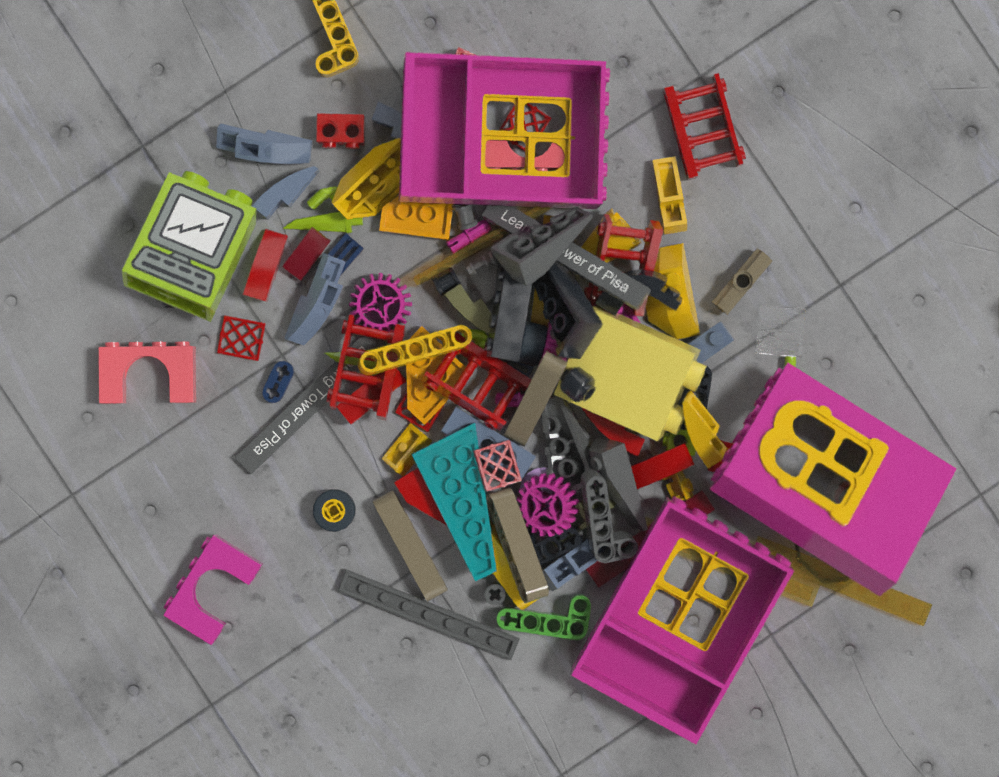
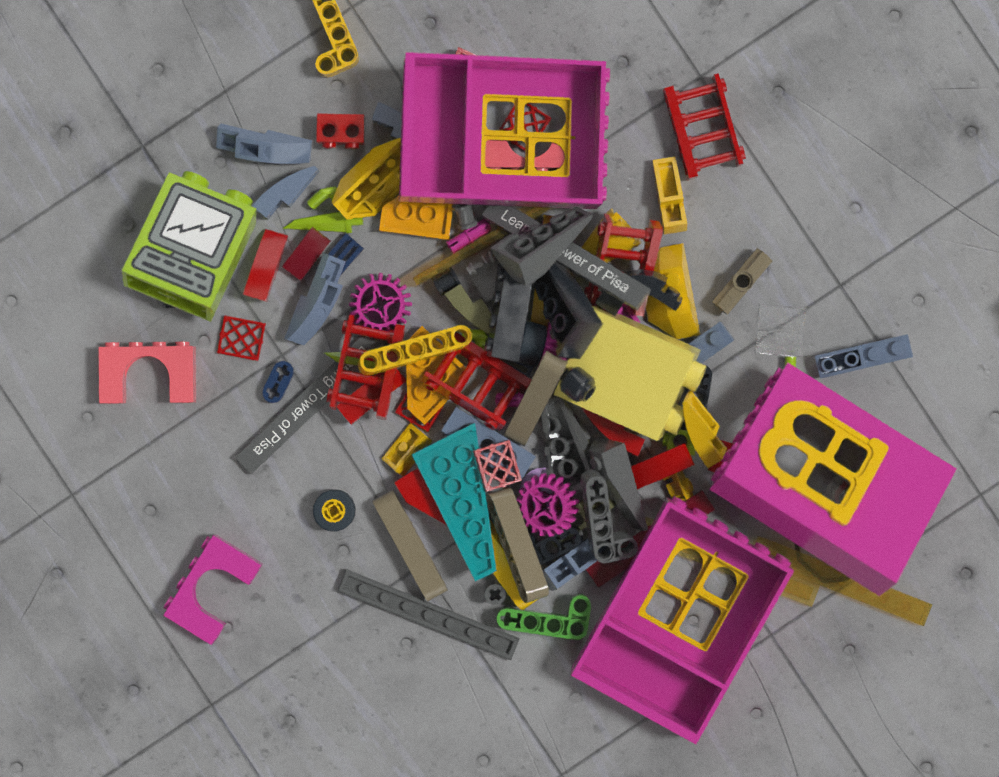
(864, 356): none -> sand blue slope

